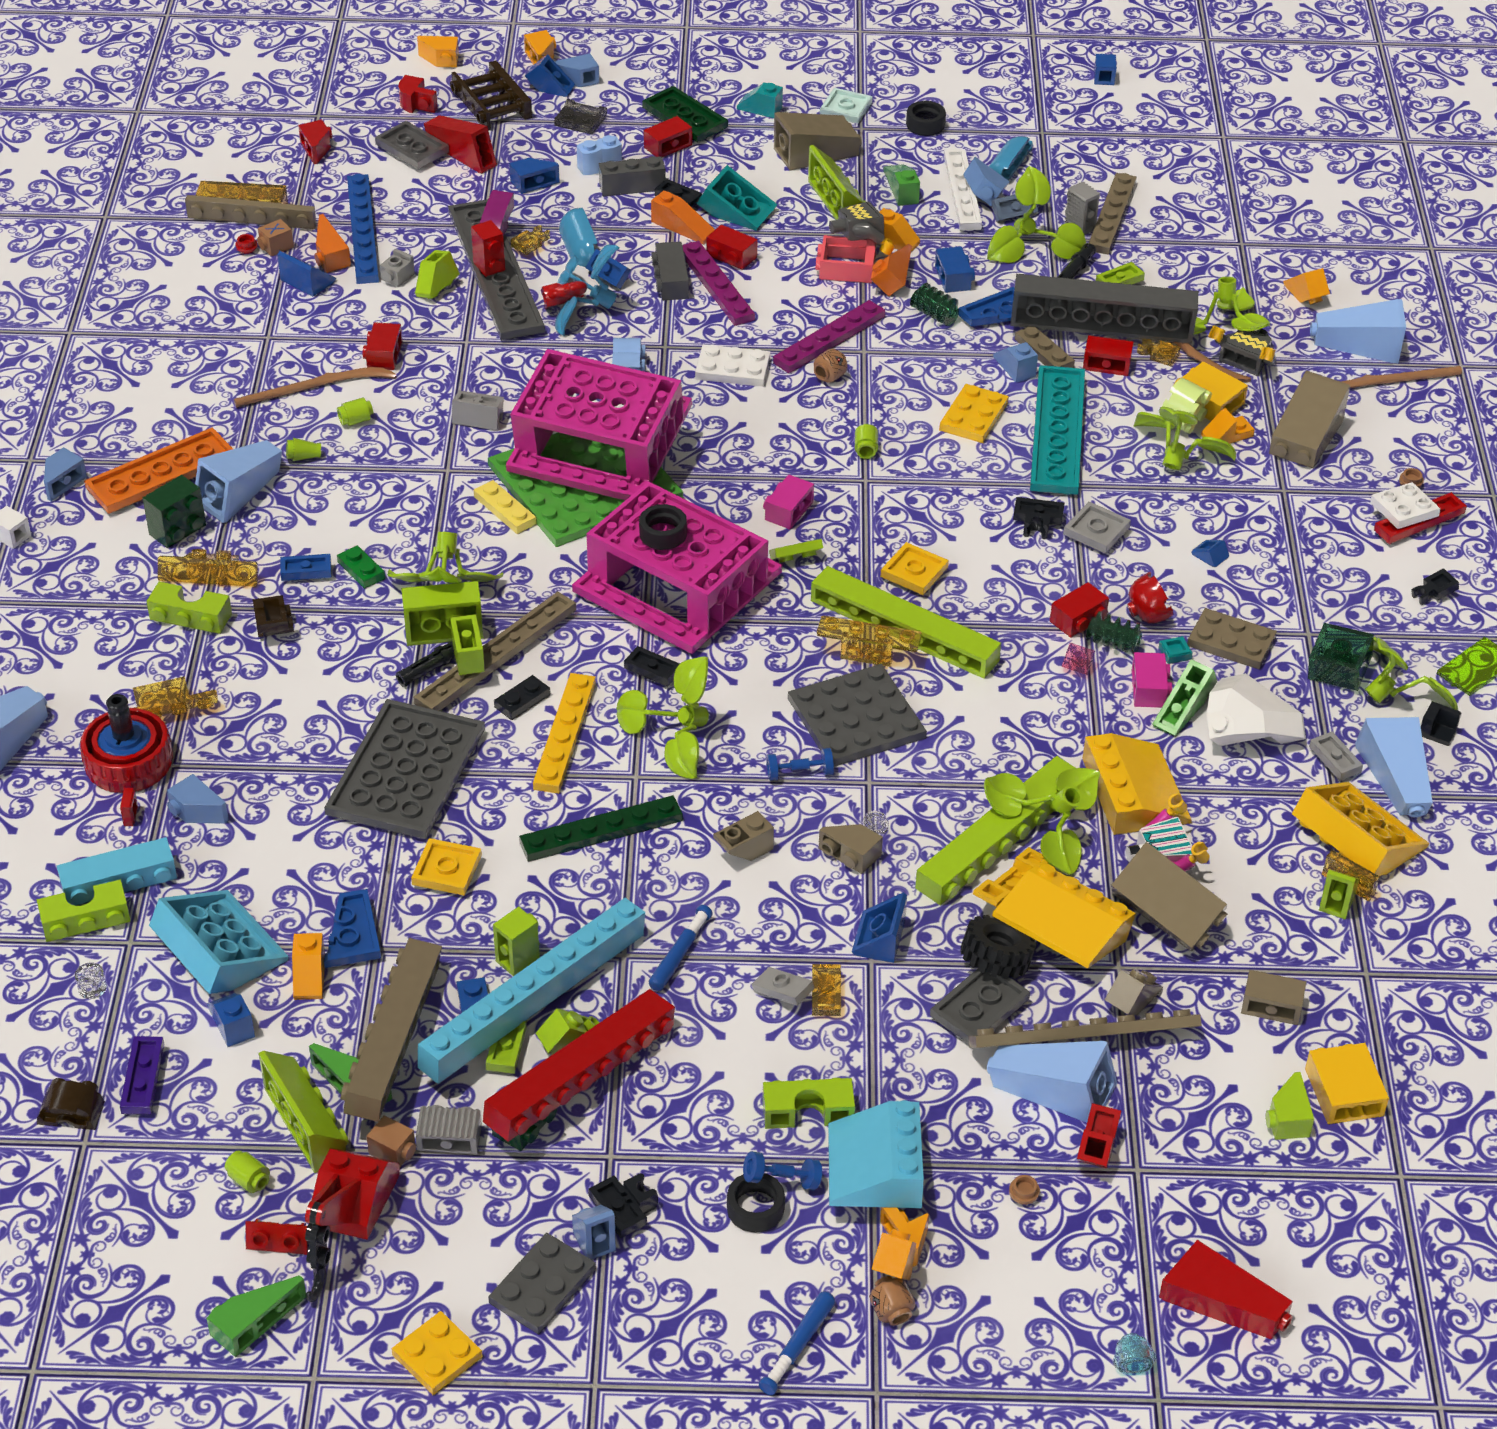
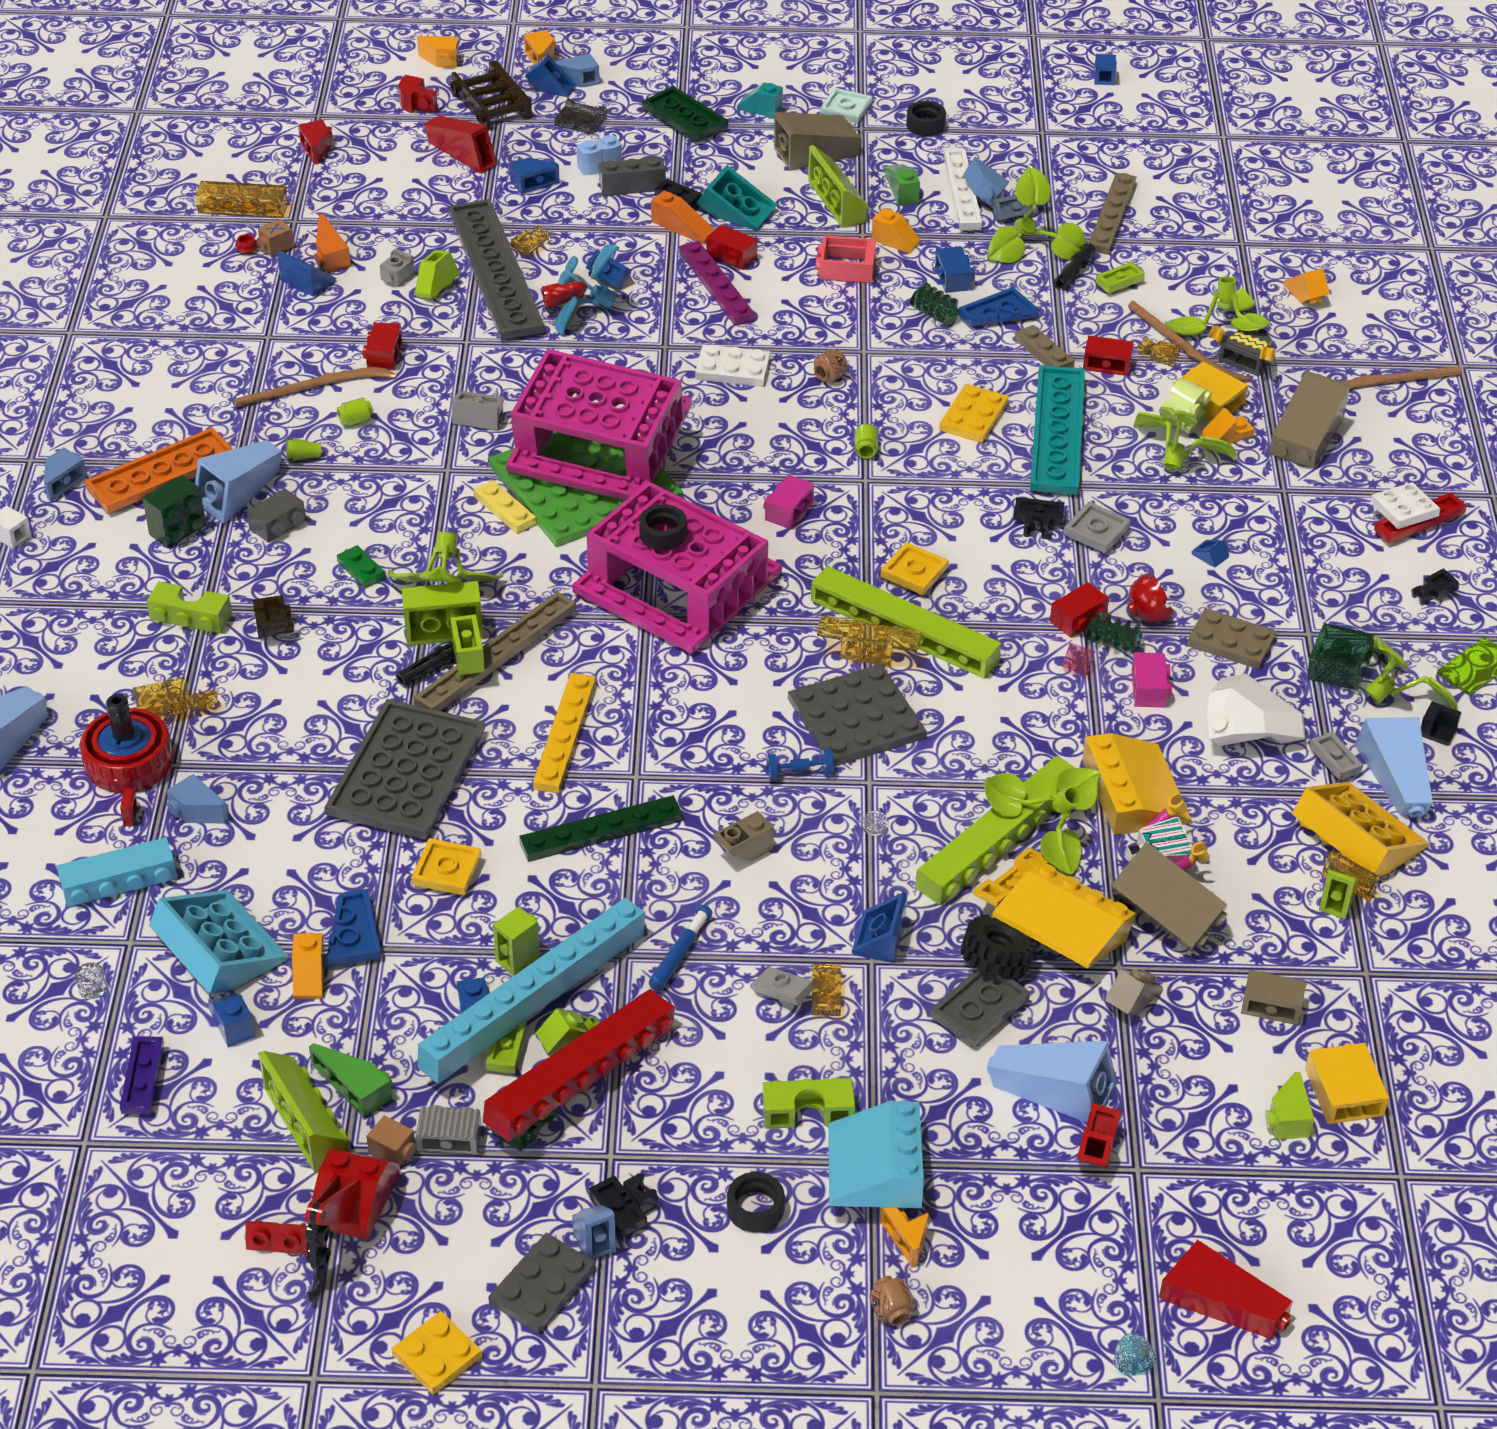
(65, 920): lime arch -> none
(71, 1103): dark brown cylinder -> none
(208, 569): clear yellow bracket -> none
(247, 1171): lime brick -> none
(250, 211): dark tan plate -> none
(251, 1314): bright green slope -> none
(276, 515): none -> dark grey brick
(305, 567): blue plate -> none
(362, 229): blue plate -> none
(391, 1031): dark tan brick -> none
(412, 144): flat silver plate -> none
(488, 248): red brick -> none
(498, 209): magenta slope -> none
(522, 697): black plate -> none
(578, 235): dark azure brick -> none
(628, 353): light blue brick -> none
(651, 666): black plate -> none
(667, 137): red brick -> none
(670, 271): dark grey brick -> none
(683, 751): lime plant -> none
(755, 1166): blue wheel -> none
(786, 553): lime plate -> none
(806, 1329): blue piece -> none
(828, 336): magenta plate -> none
(851, 845): dark tan slope -> none
(861, 223): dark grey torso -> none
(892, 271): orange slope -> none
(895, 1255): light orange slope -> none
(1011, 156): dark azure brick -> none
(1018, 361): medium blue slope -> none
(1024, 1189): medium nougat plate -> none
(1072, 1029): dark tan plate -> none
(1082, 206): light grey brick -> none
(1104, 308): dark grey brick -> none
(1175, 650): teal tile -> none
(1186, 698): bright green slope -> none
(1363, 330): light blue slope -> none
(1411, 475): medium nougat plate -> none

